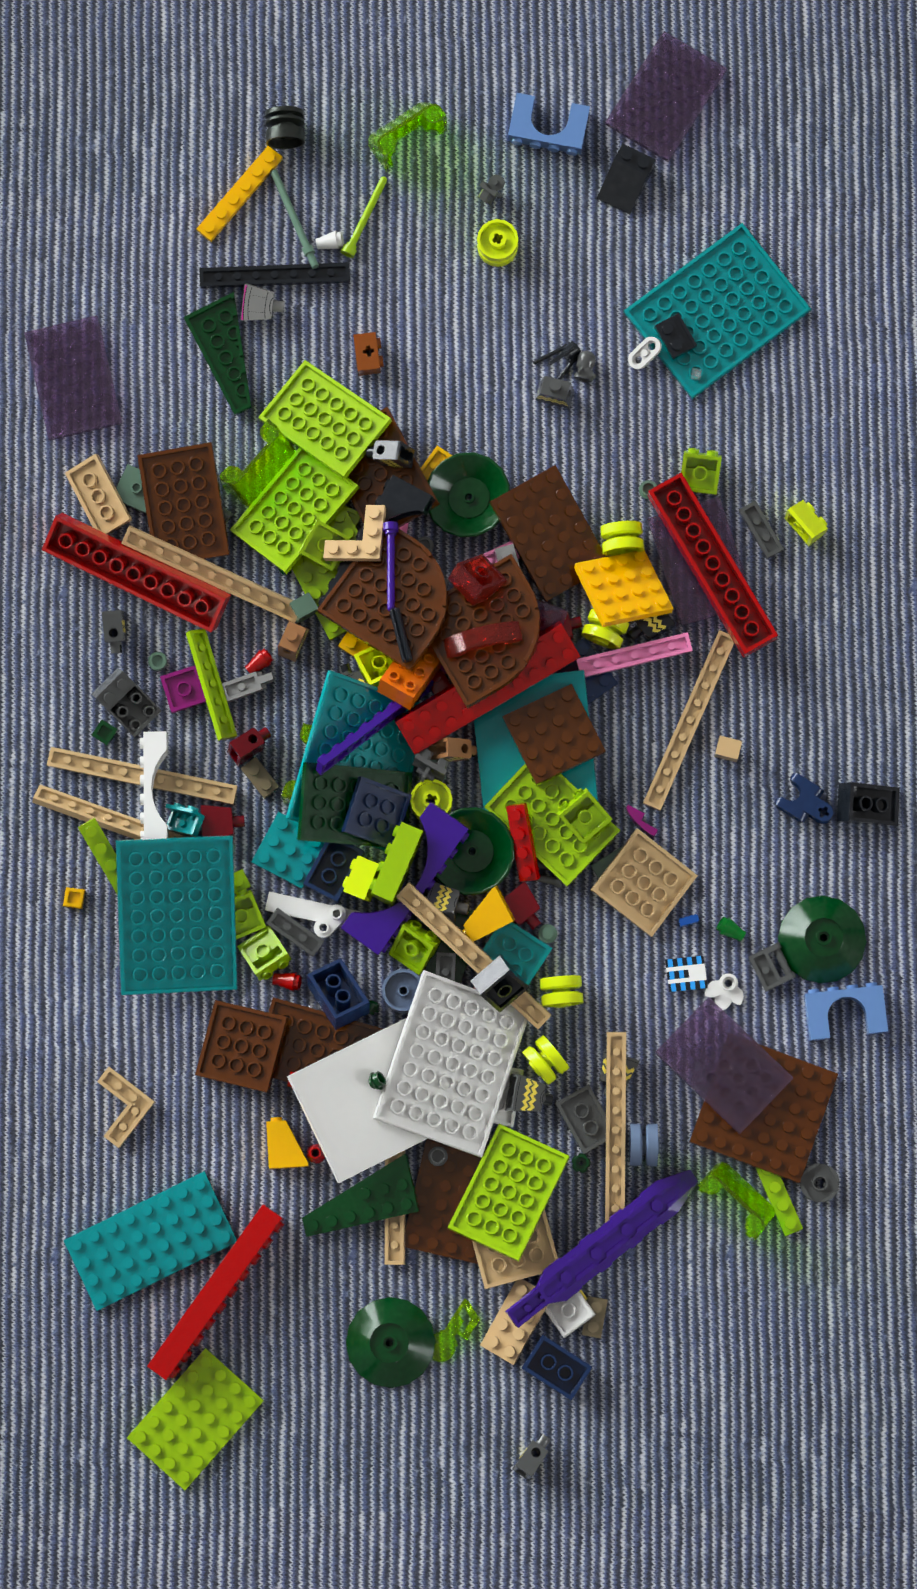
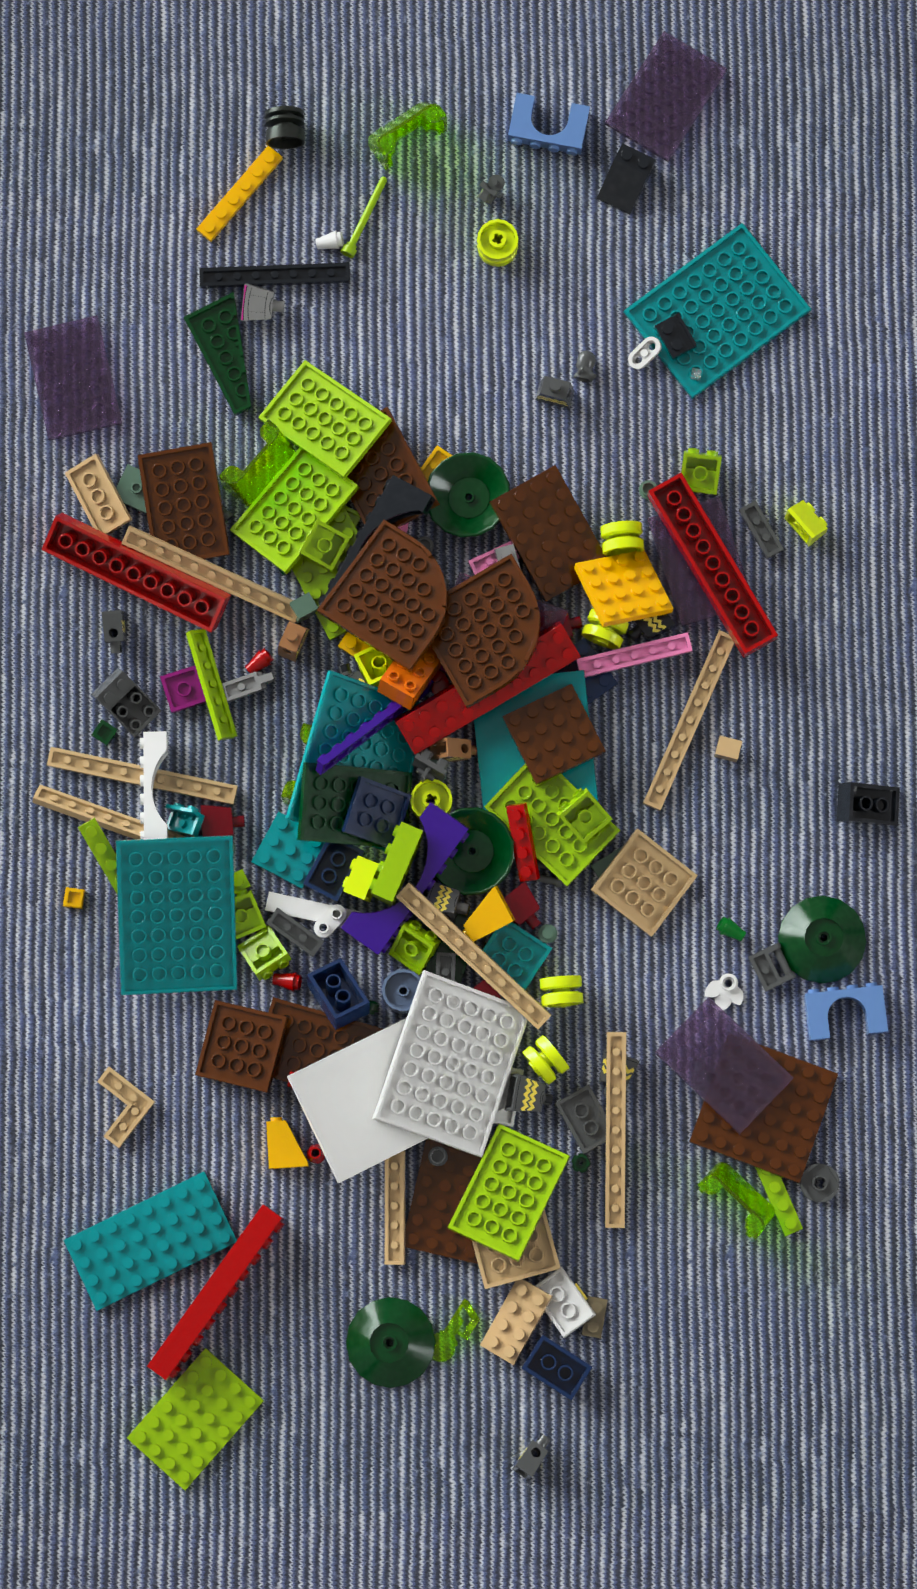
(157, 661): sand green tile -> none
(241, 748): dark red torso -> none
(260, 778): dark tan plate -> none
(307, 249): sand green bar -> none
(356, 550): tan plate -> none
(363, 343): dark orange brick -> none
(377, 1080): dark green plate -> none
(377, 1197): dark green wing -> none
(390, 529): dark purple piece -> none
(391, 453): black torso -> none
(401, 635): black axle -> none
(476, 579): clear red slope -> none
(482, 637): clear red slope -> none
(499, 984): black slope -> none
(568, 351): black plant -> none
(605, 1245): dark purple plate -> none
(636, 817): magenta slope -> none
(645, 1145): sand blue wheel -> none
(686, 973): sticker -> none
(689, 920): blue tile -> none
(808, 802): dark blue piece -> none

